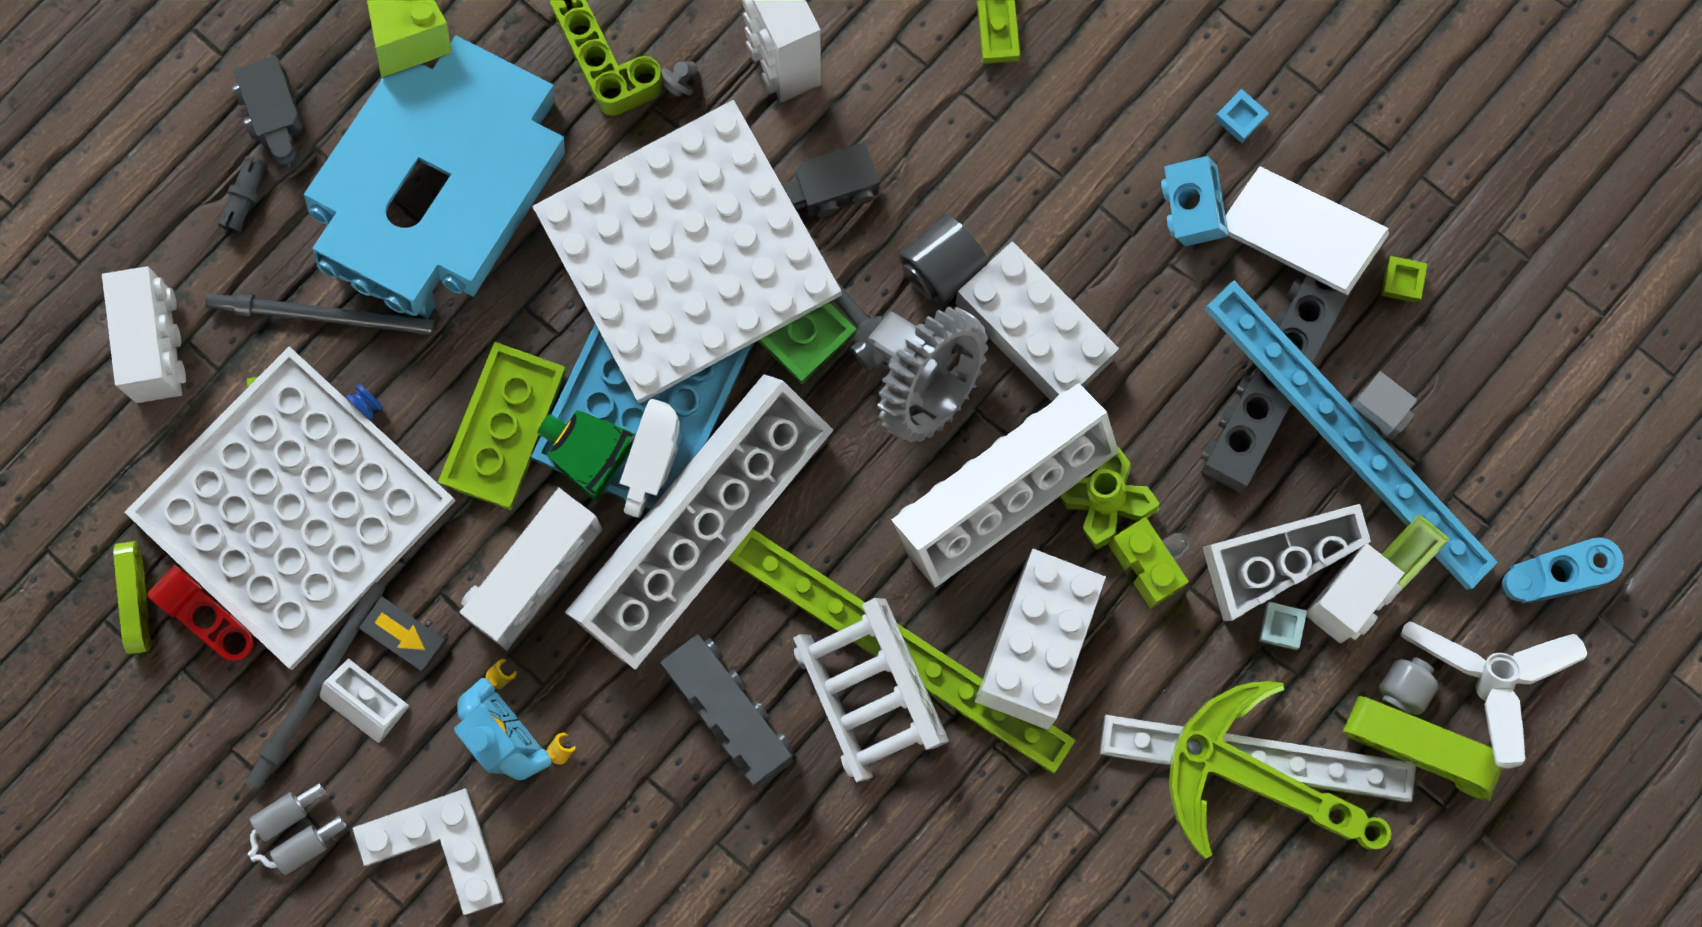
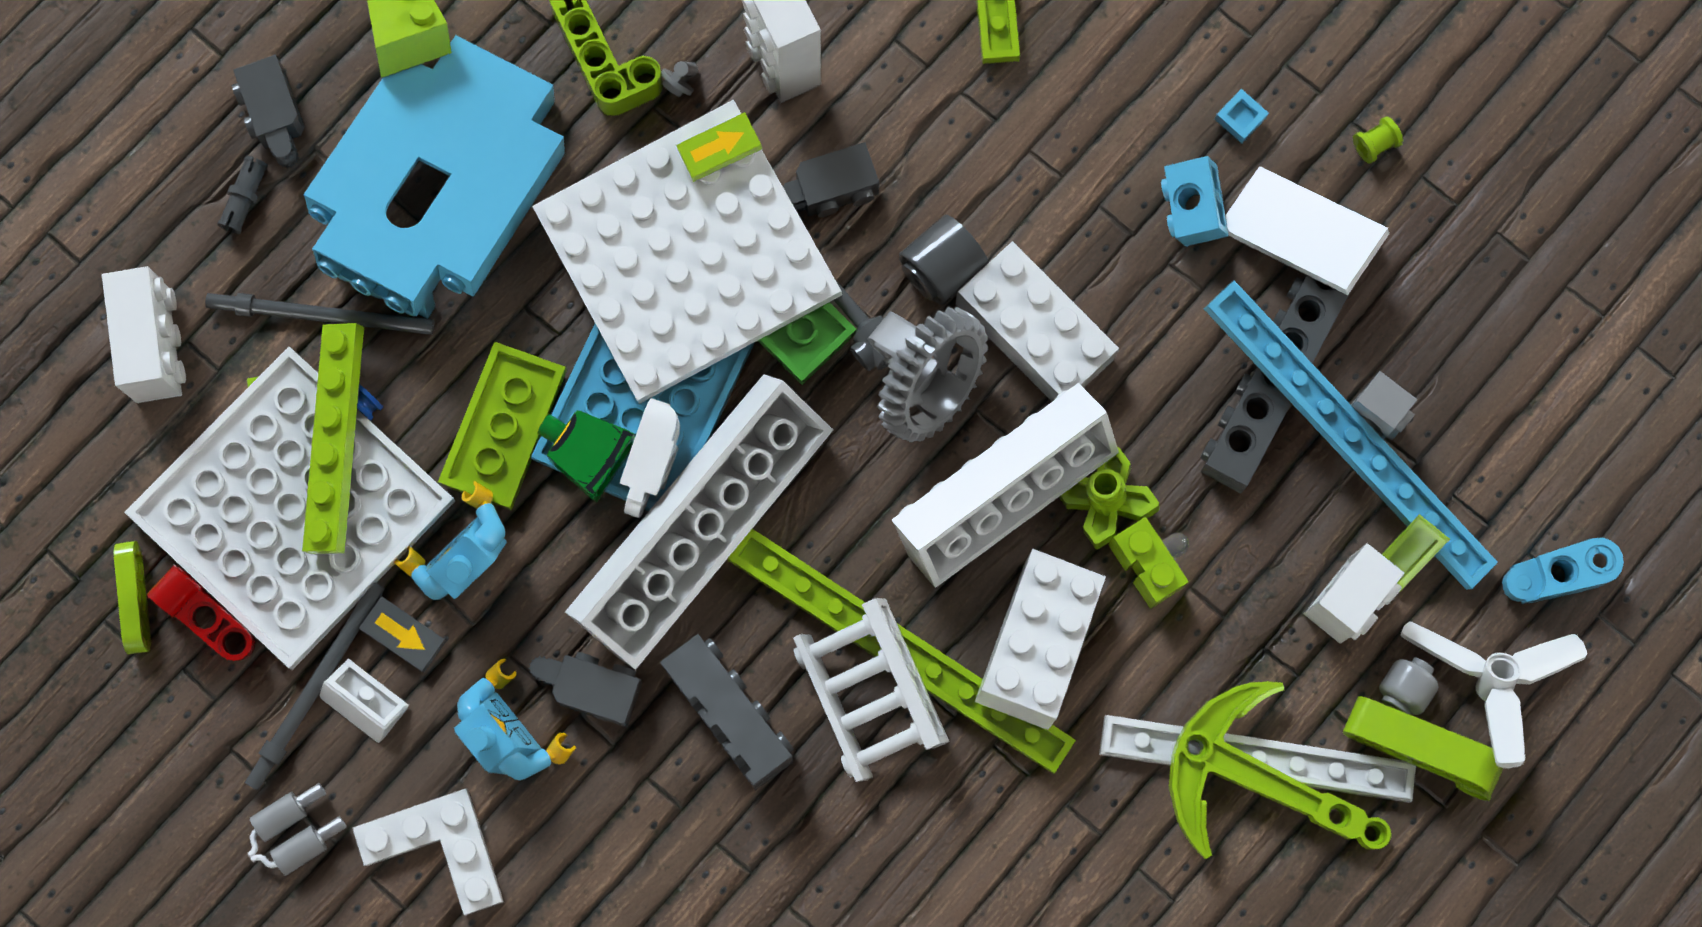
(333, 439): none -> lime plate
(465, 555): none -> medium azure torso
(531, 569): white brick -> none
(589, 687): none -> dark grey hinge
(719, 147): none -> lime tile
(1271, 560): white wedge -> none
(1282, 626): light aqua plate -> none
(1378, 139): none -> lime bush
(1404, 279): lime plate -> none

